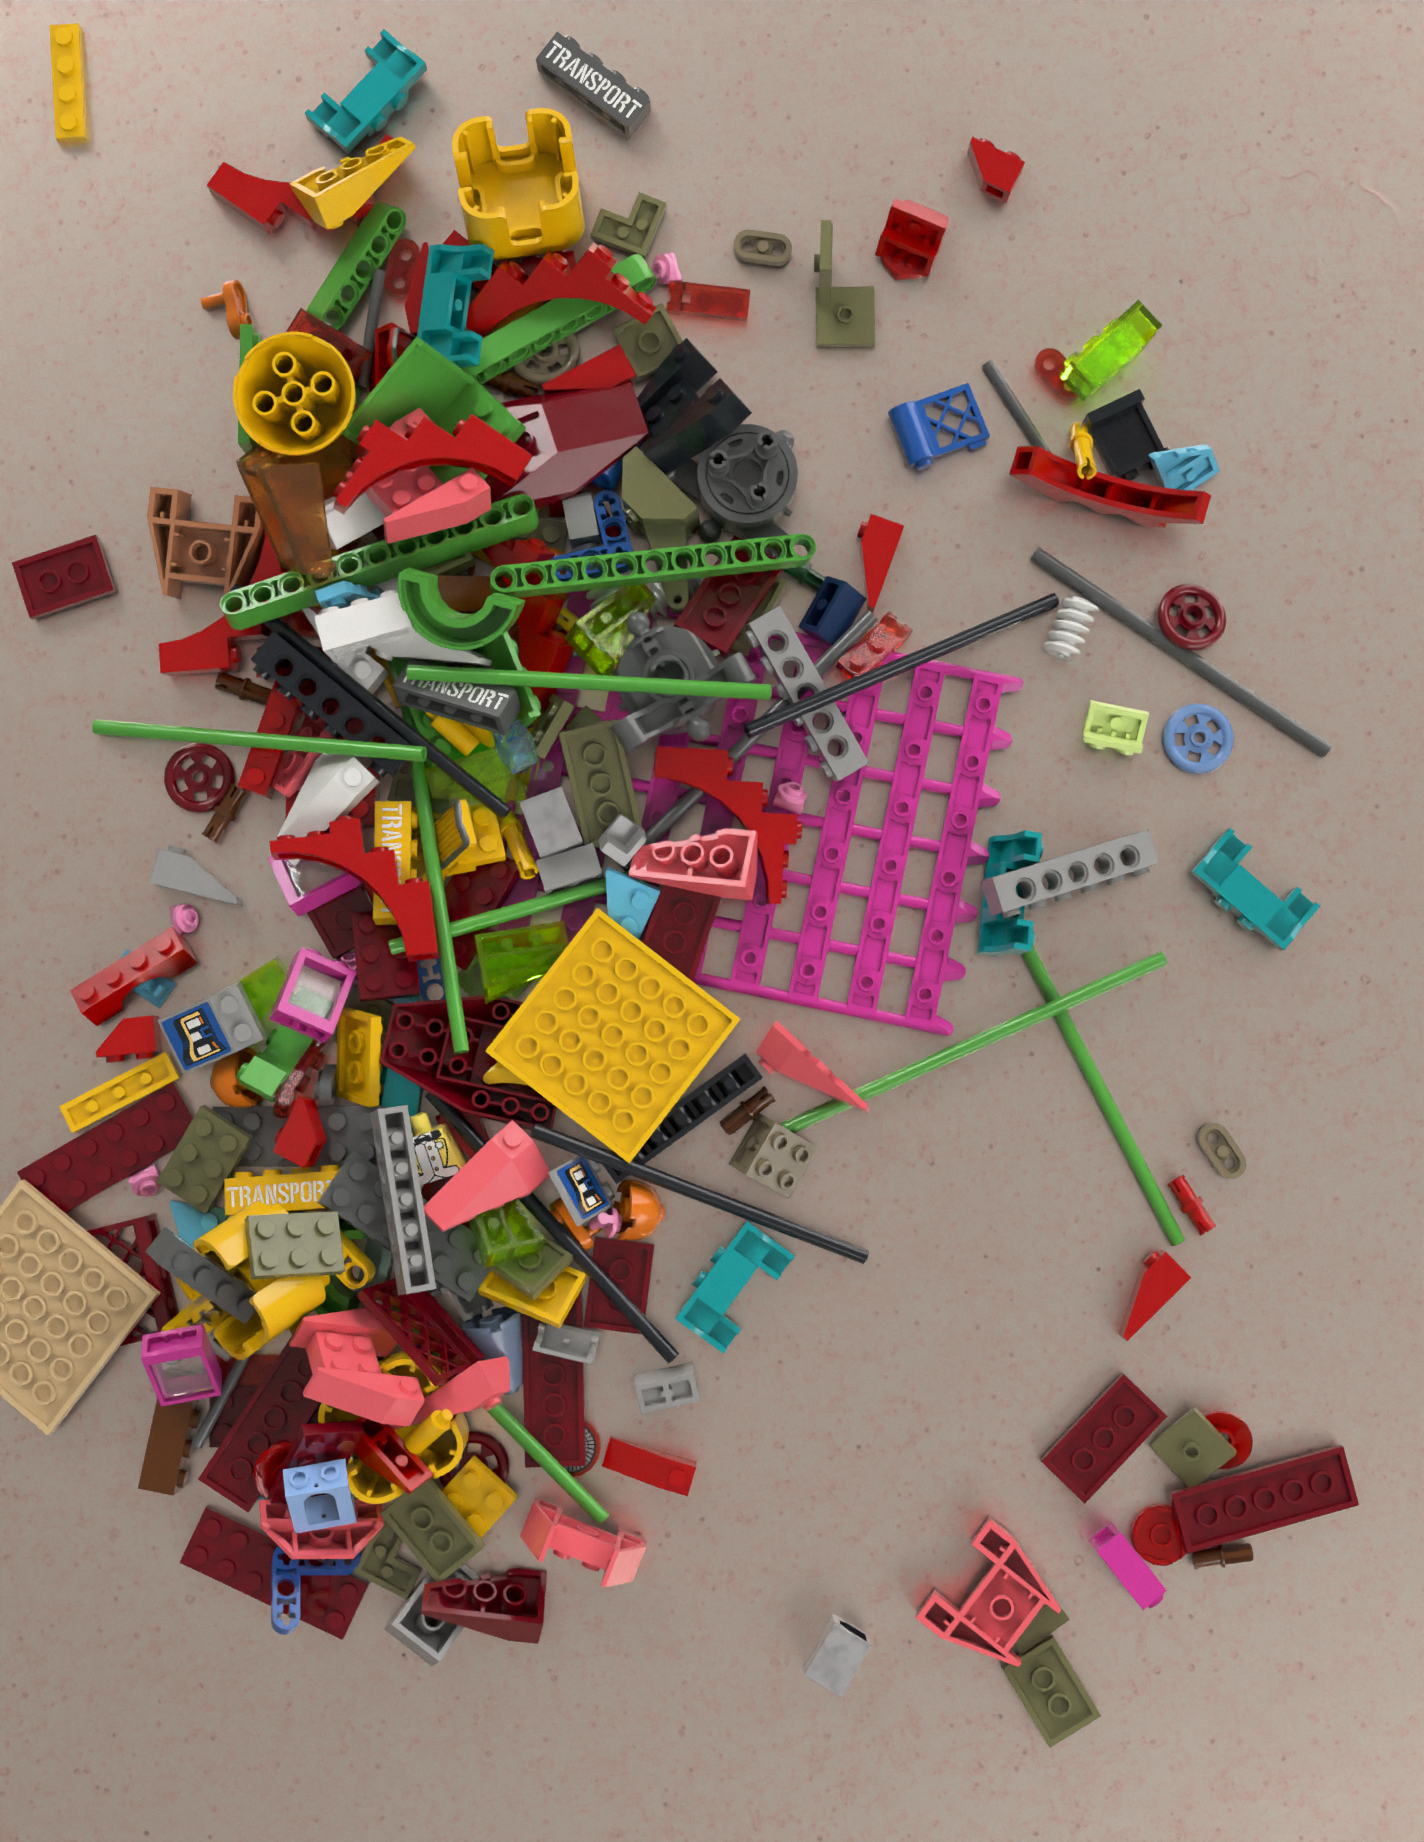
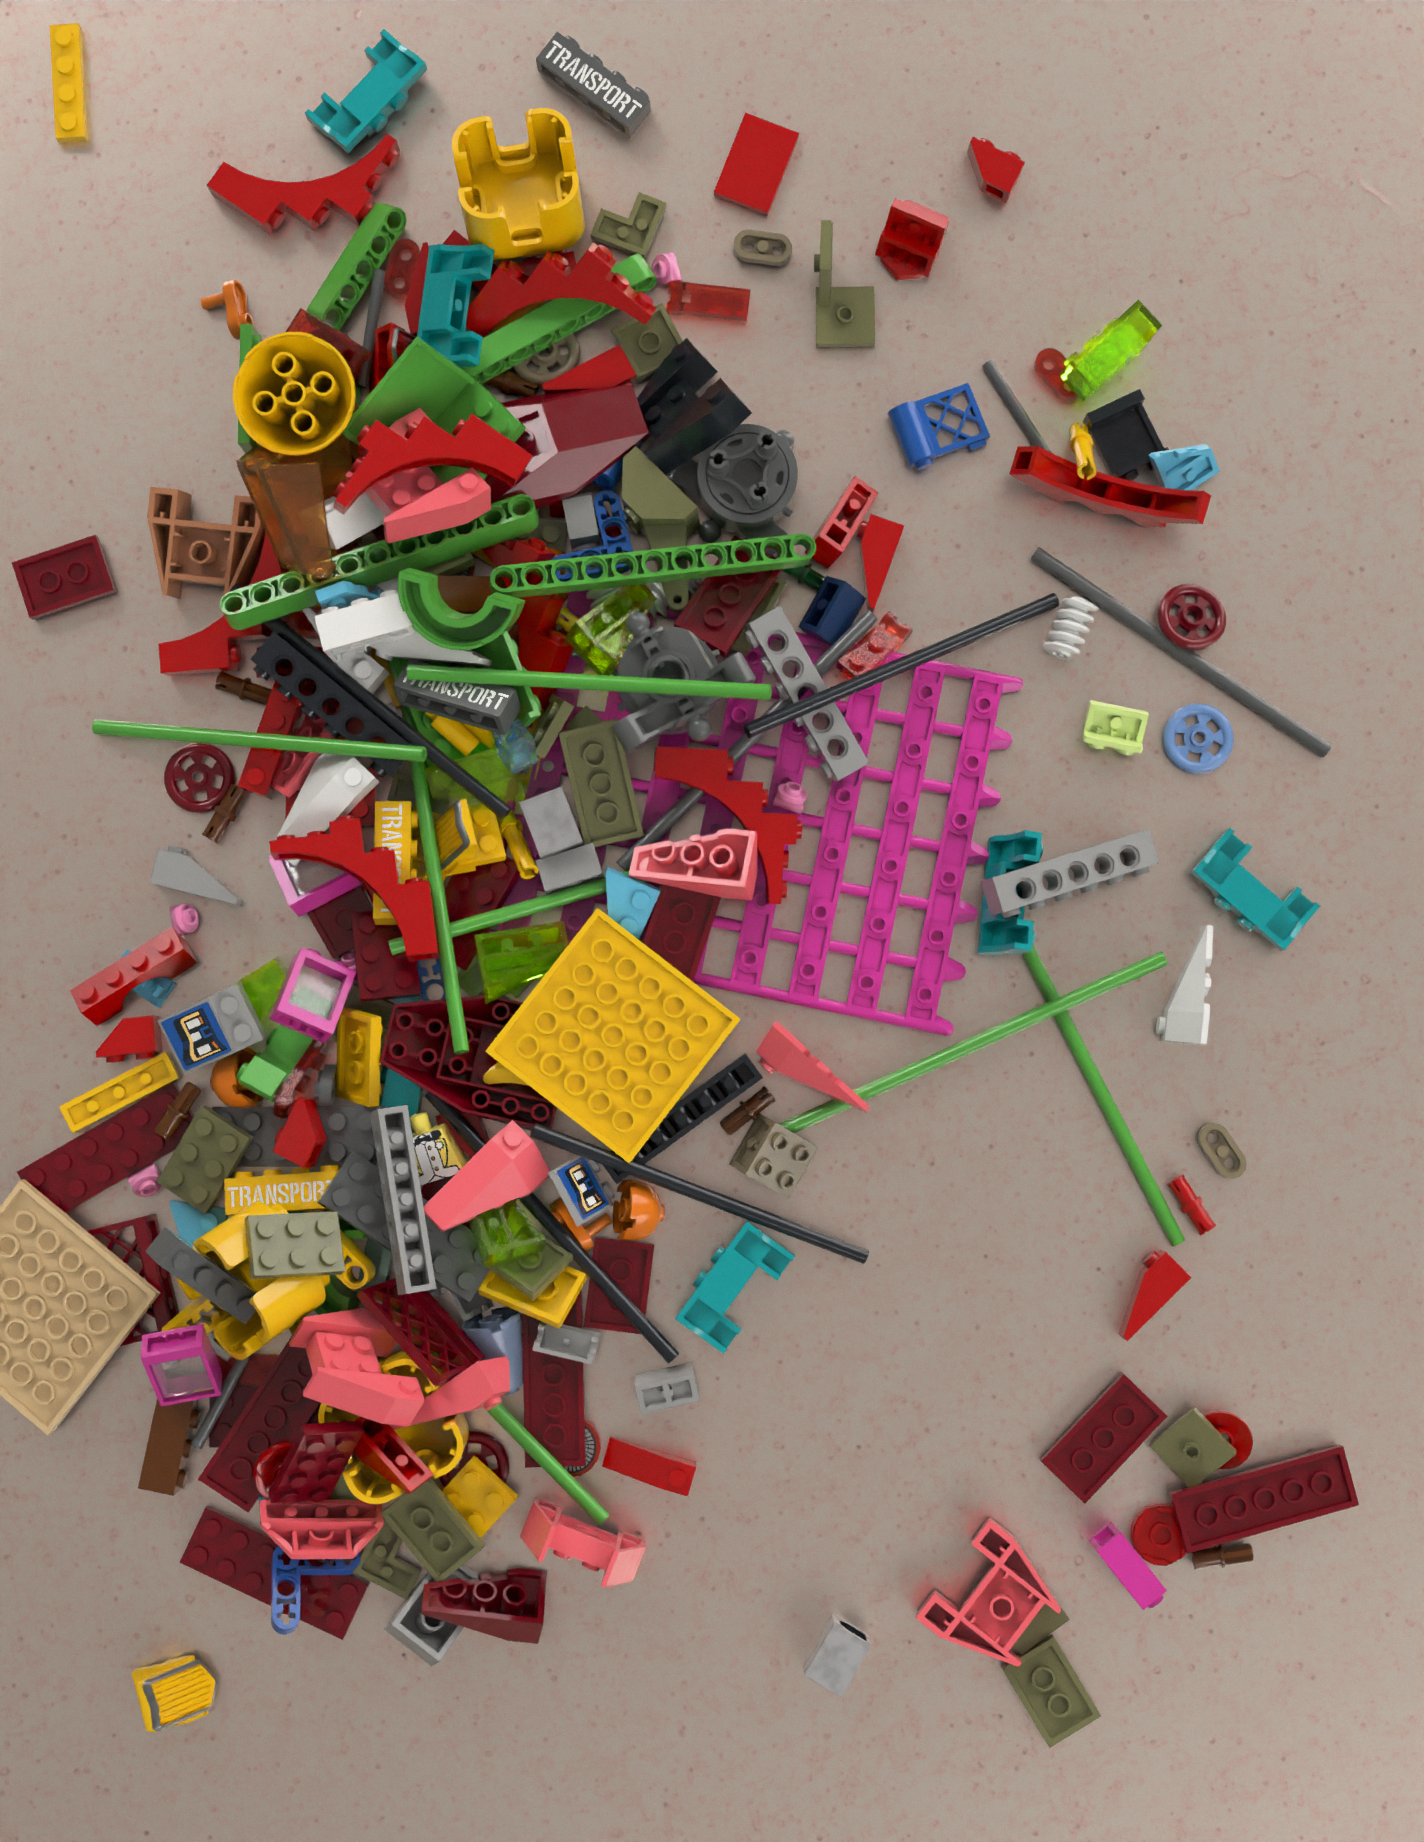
(174, 1692): none -> yellow piece
(178, 1110): none -> reddish brown axle
(335, 1505): light blue panel -> none
(340, 192): yellow wedge -> none
(428, 1431): yellow cylinder -> none
(609, 1221): bright pink plate -> none
(622, 839): light grey panel -> none
(756, 164): none -> red tile
(842, 521): none -> red slope
(1185, 1013): none -> white wedge

